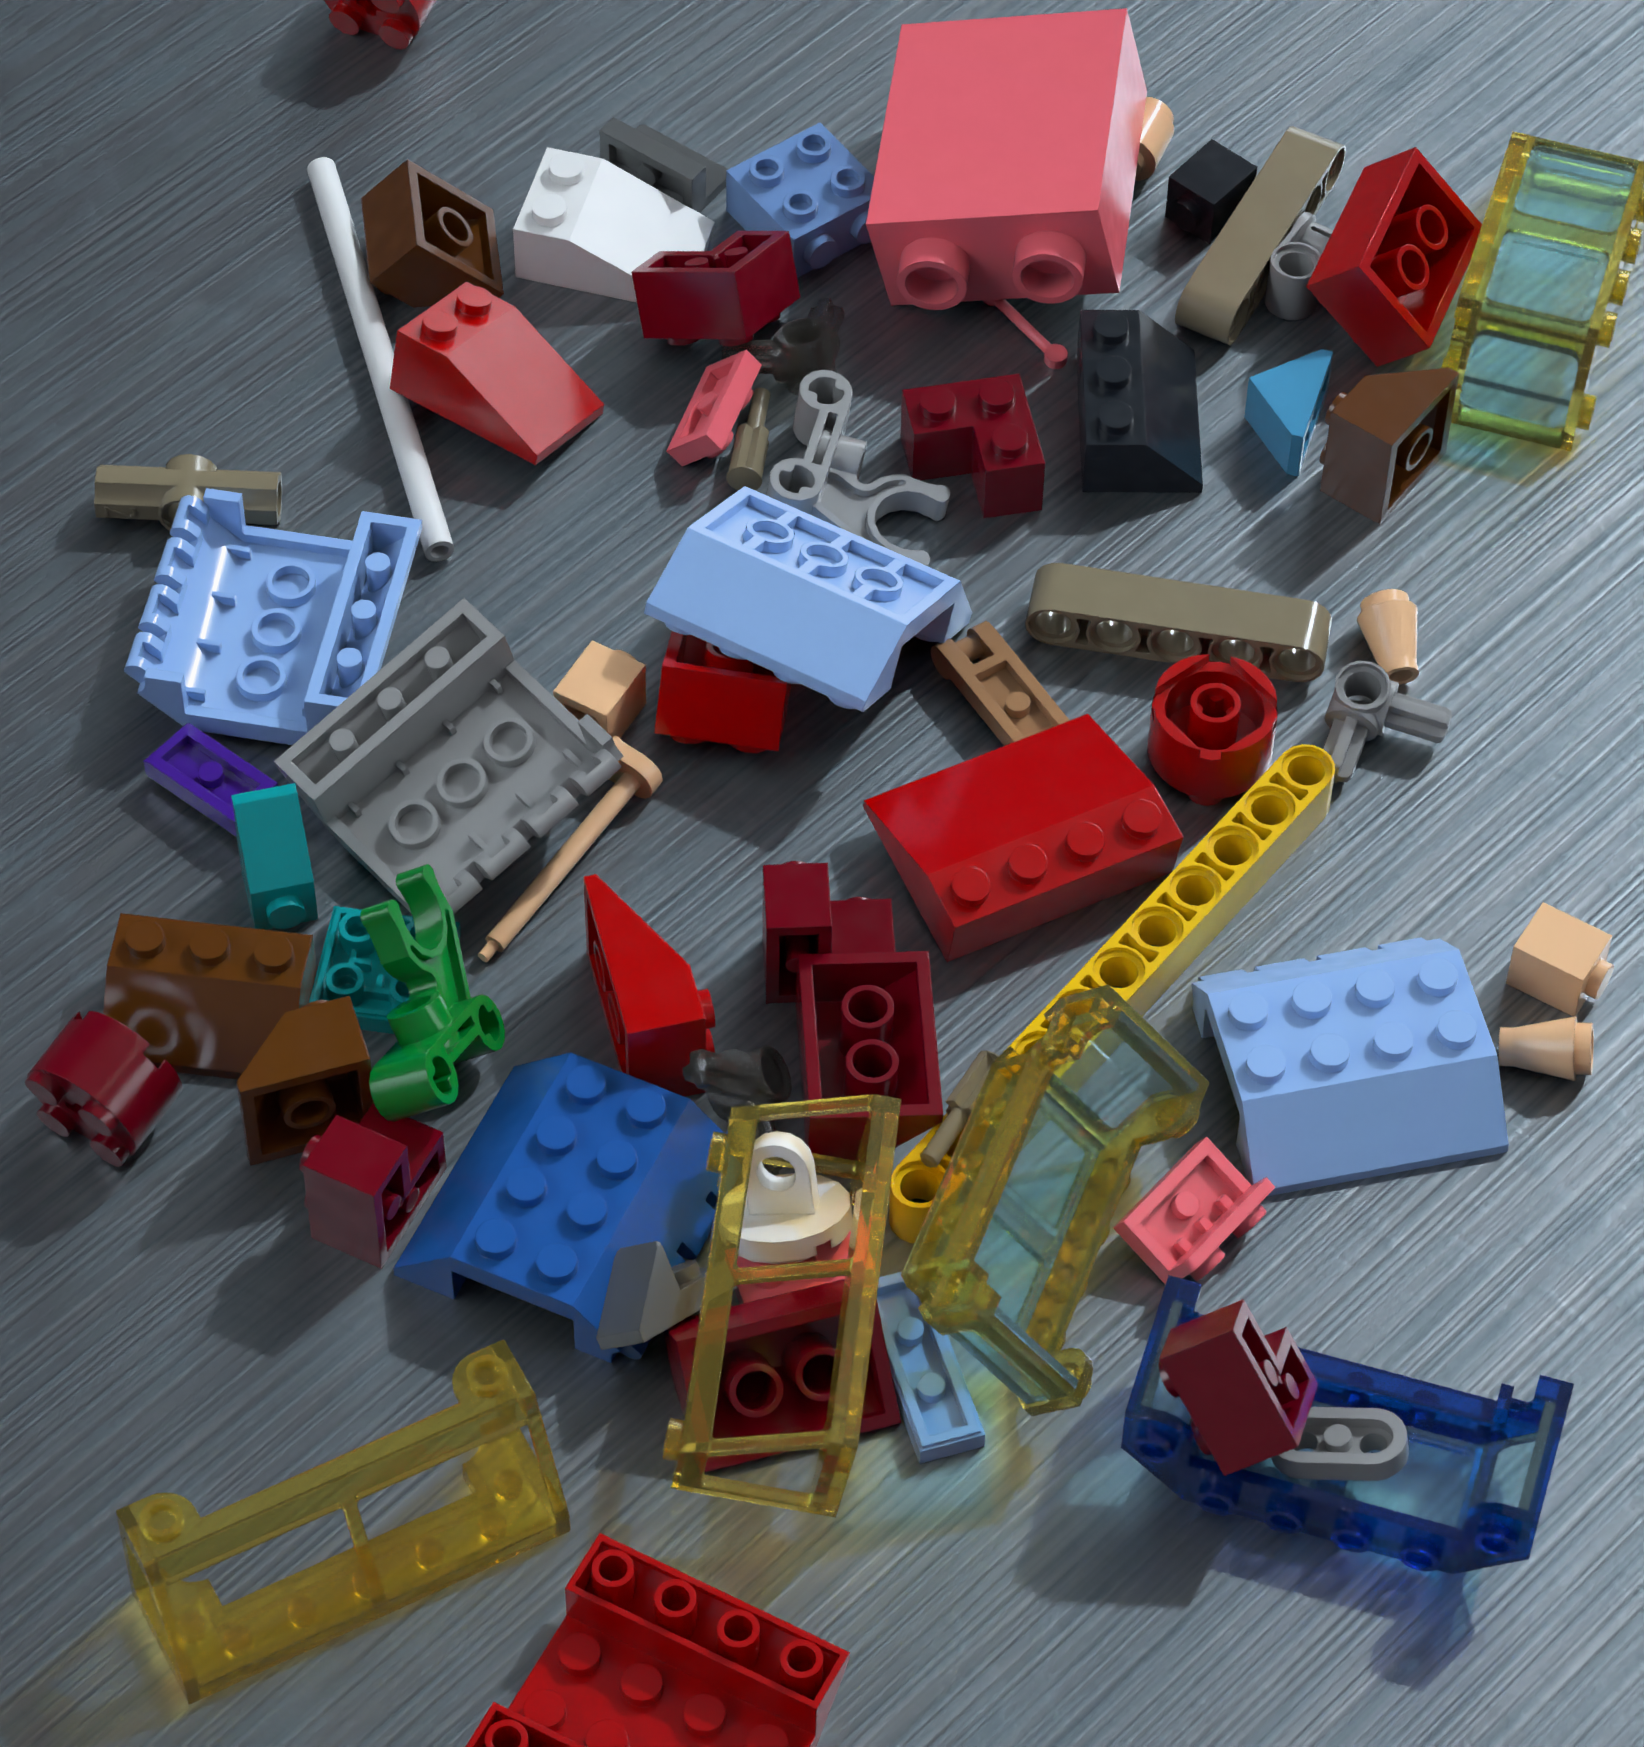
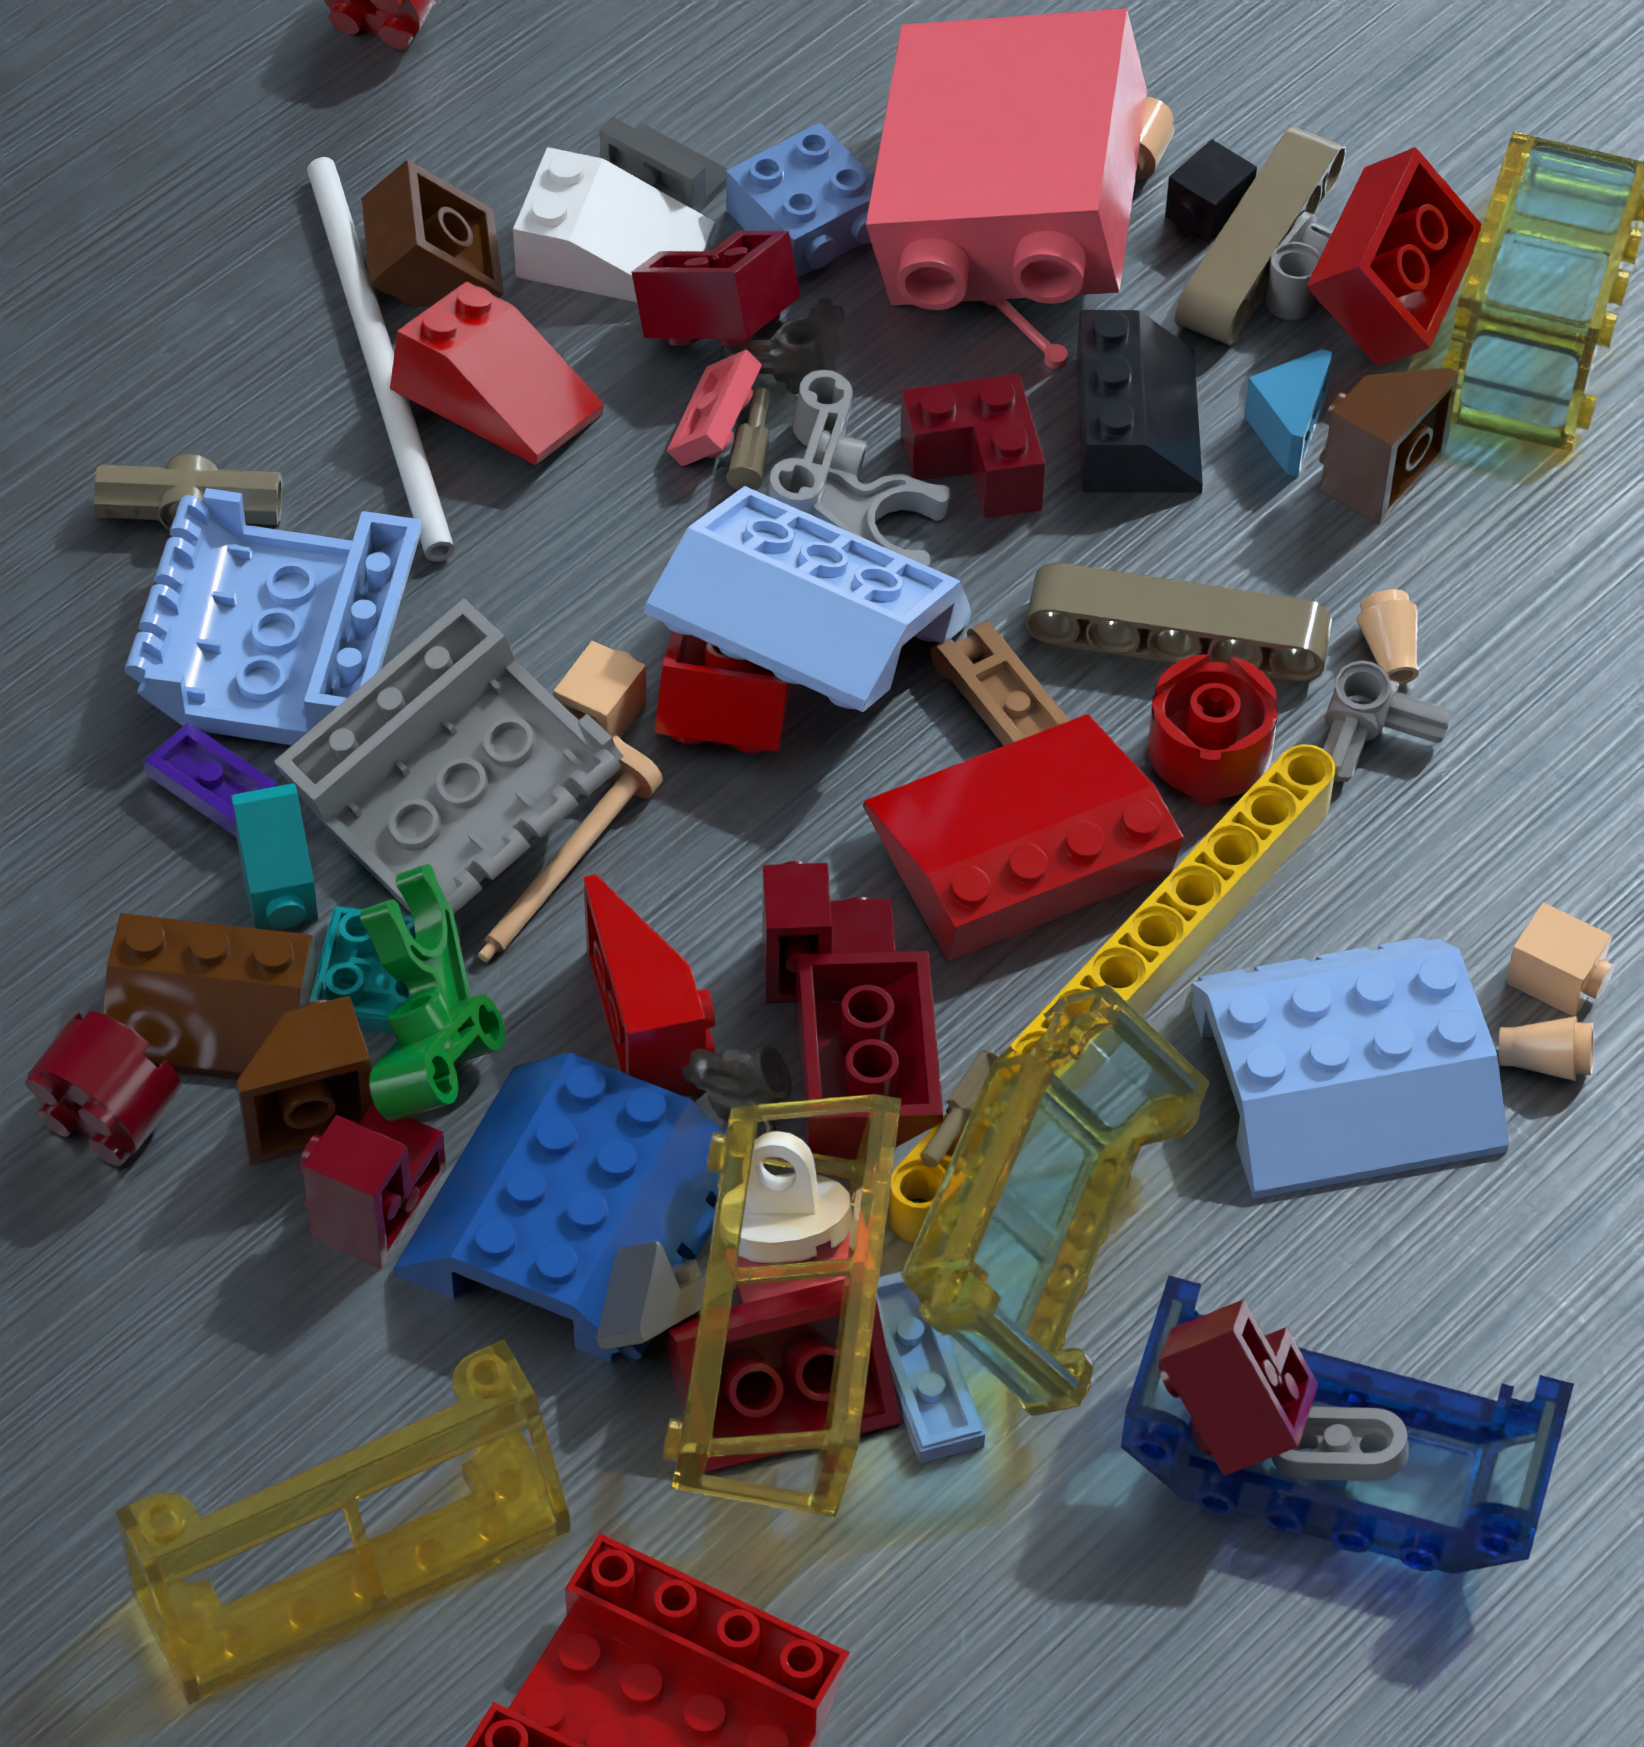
(1192, 1213): coral bracket -> none

